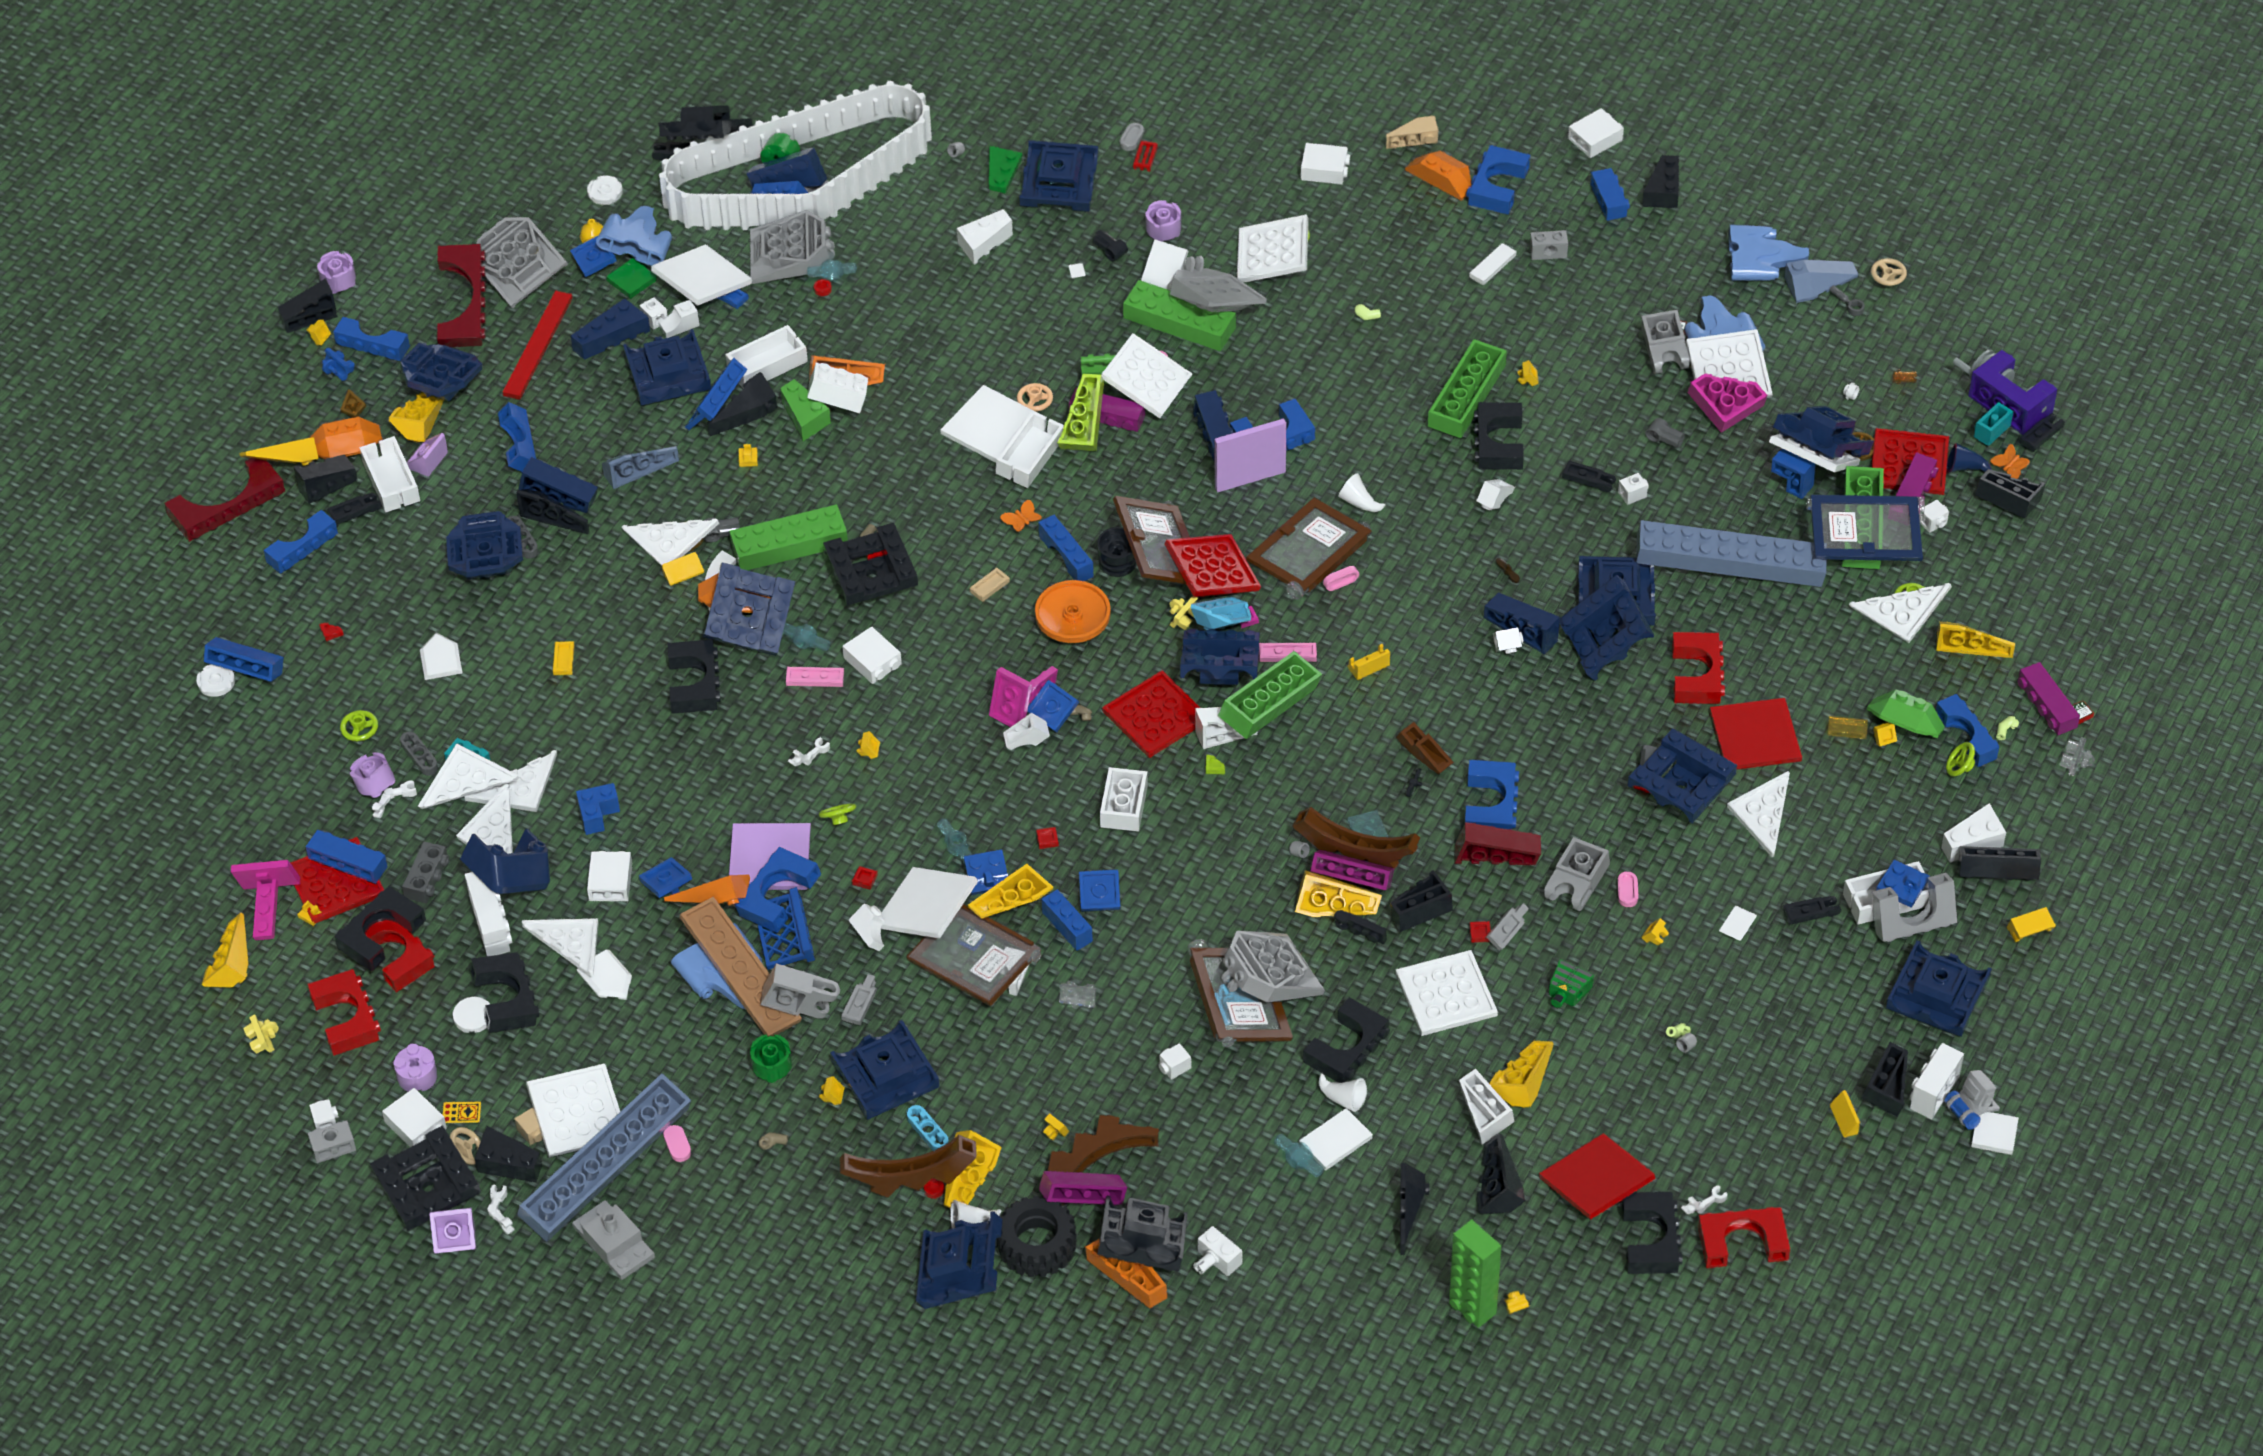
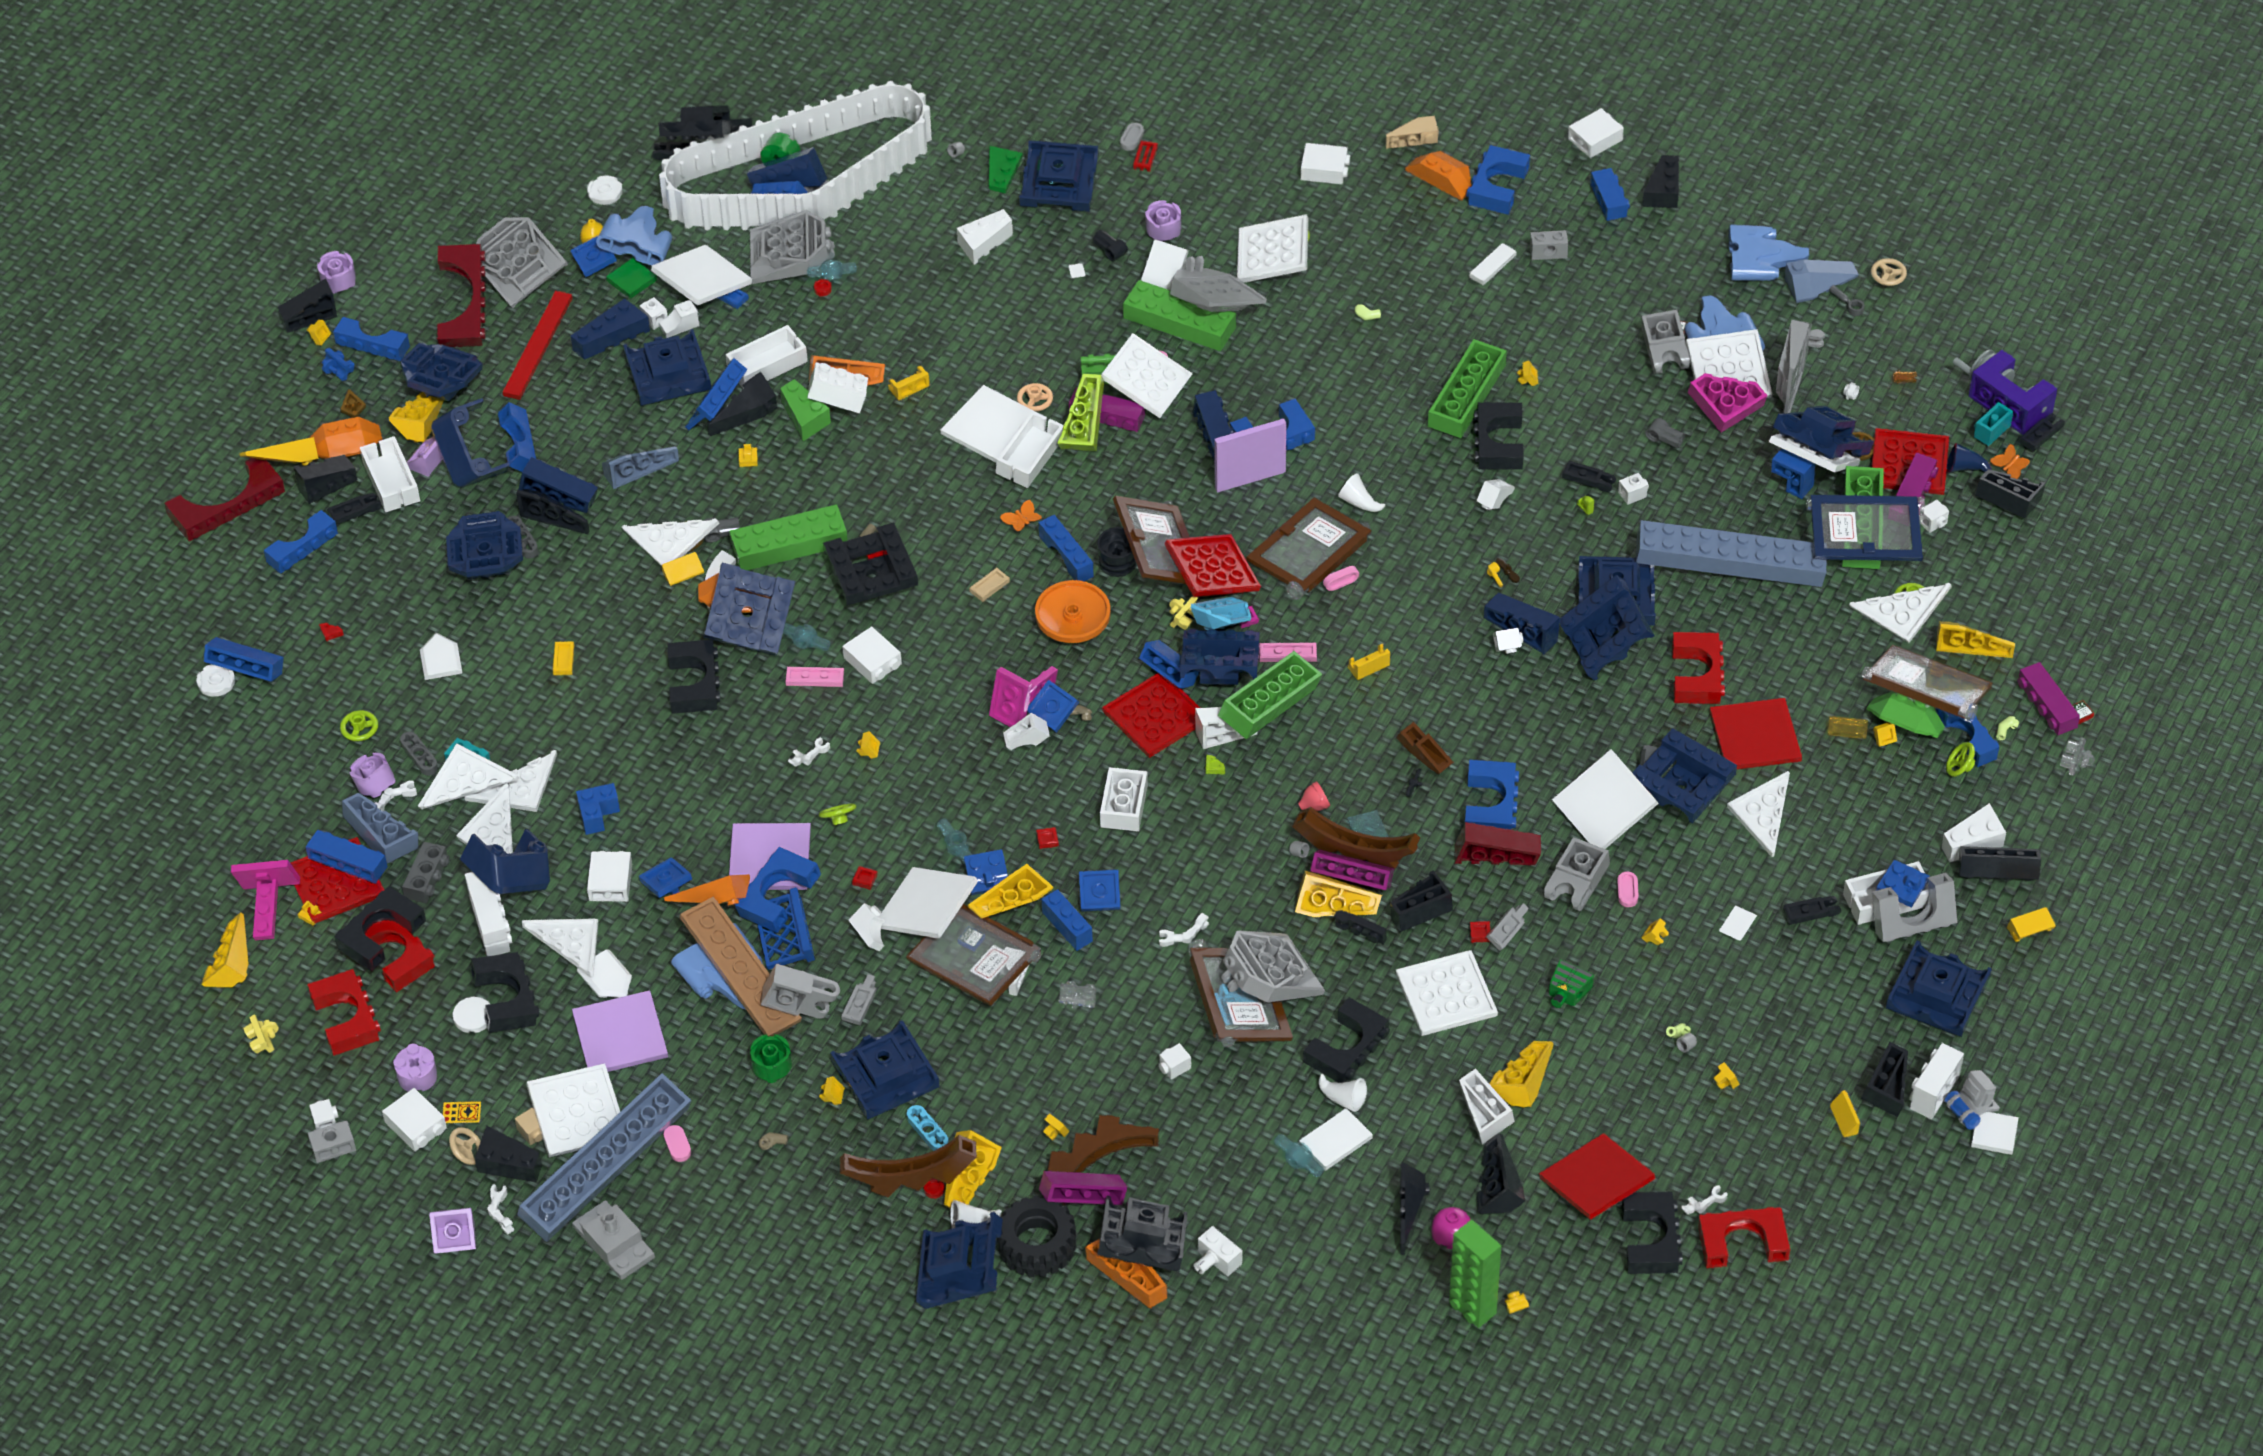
(379, 828): none -> sand blue wedge
(449, 1176): black piece -> none
(453, 449): none -> dark blue windscreen
(620, 1032): none -> lavender tile
(910, 384): none -> yellow hinge
(1167, 663): none -> blue brick
(1186, 937): none -> white piece
(1314, 798): none -> coral helmet
(1446, 1223): none -> dark pink cylinder
(1492, 570): none -> yellow hand
(1586, 504): none -> lime tile
(1605, 801): none -> white tile
(1726, 1077): none -> yellow tile
(1793, 360): none -> light grey hinge
(1928, 682): none -> clear door

